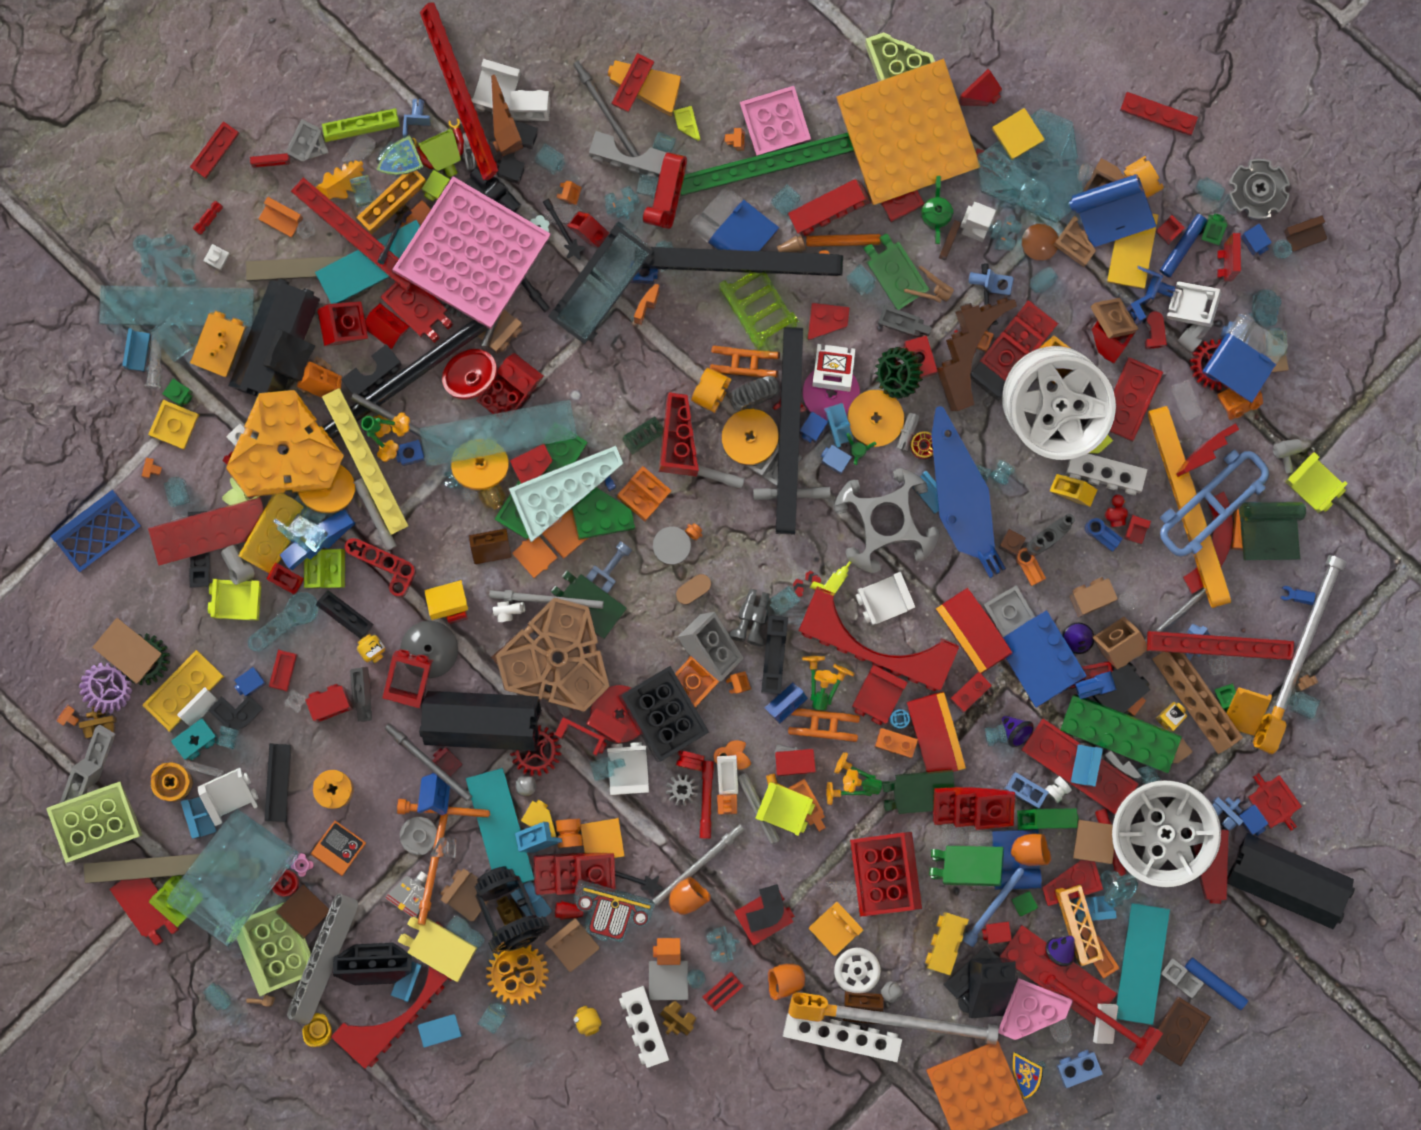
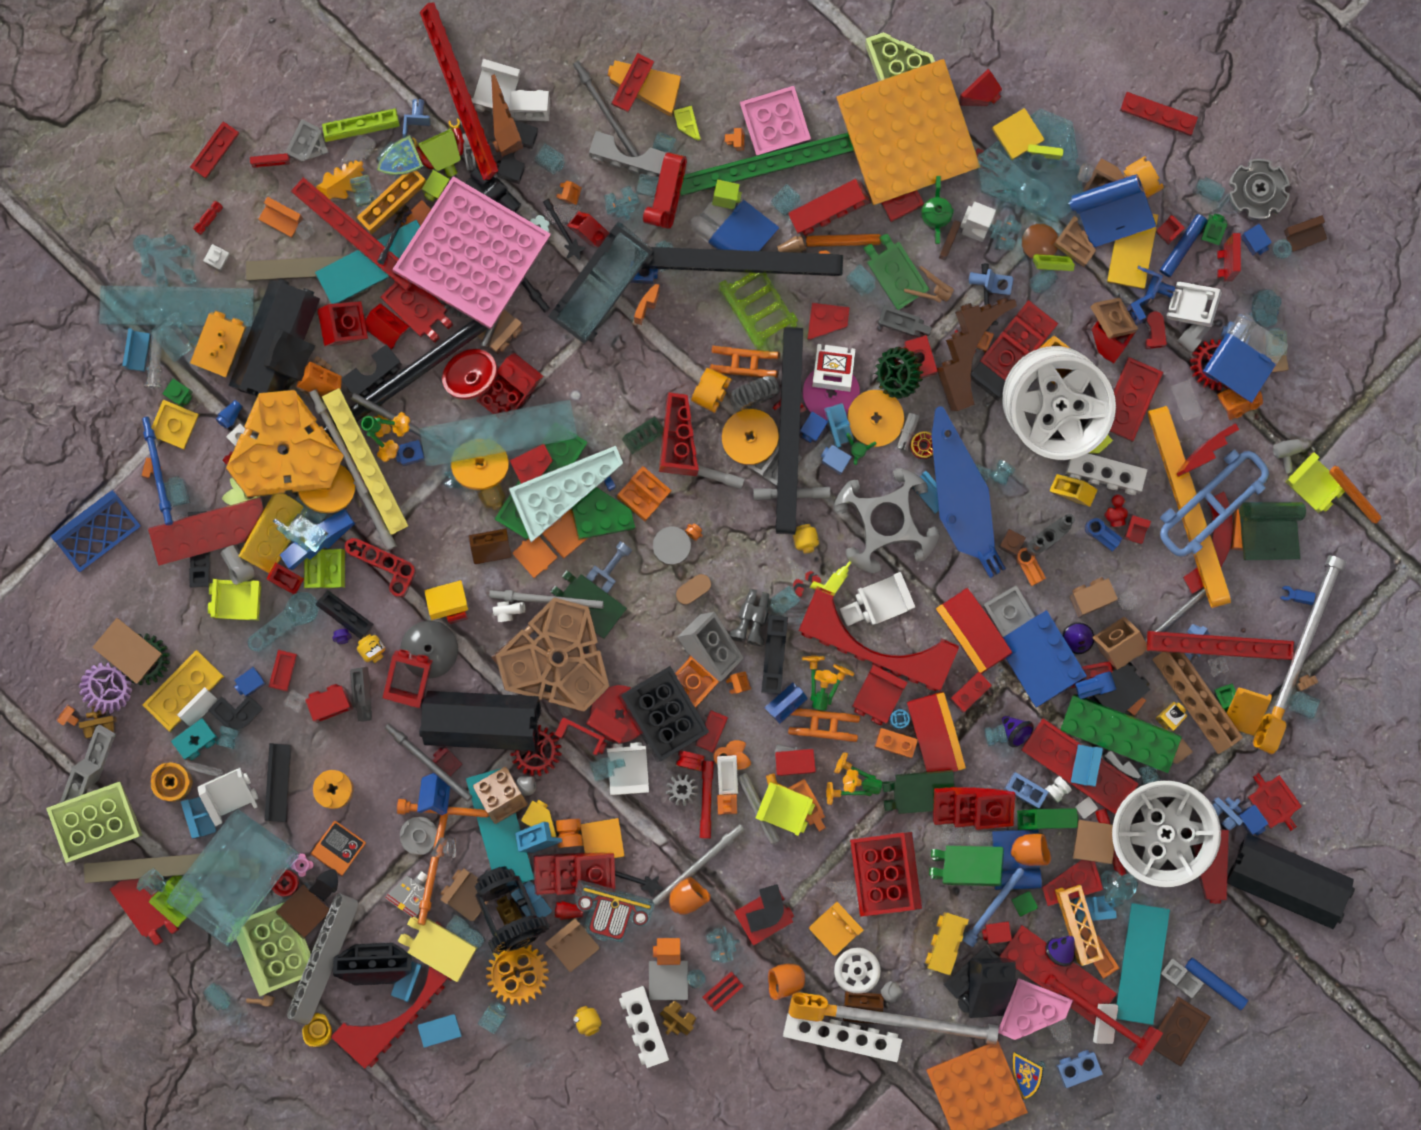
(152, 882): none -> clear light blue panel
(165, 505): none -> blue bar
(228, 415): none -> blue cone
(321, 408): none -> light grey bar
(325, 884): none -> black tile
(341, 636): none -> dark purple plate
(500, 795): none -> medium nougat bracket
(715, 724): none -> red tile
(726, 194): none -> lime brick
(806, 538): none -> yellow head
(852, 614): none -> white tile
(1047, 152): none -> neon yellow tile
(1052, 262): none -> lime tile
(1086, 807): none -> white sticker
(1355, 494): none -> orange axle

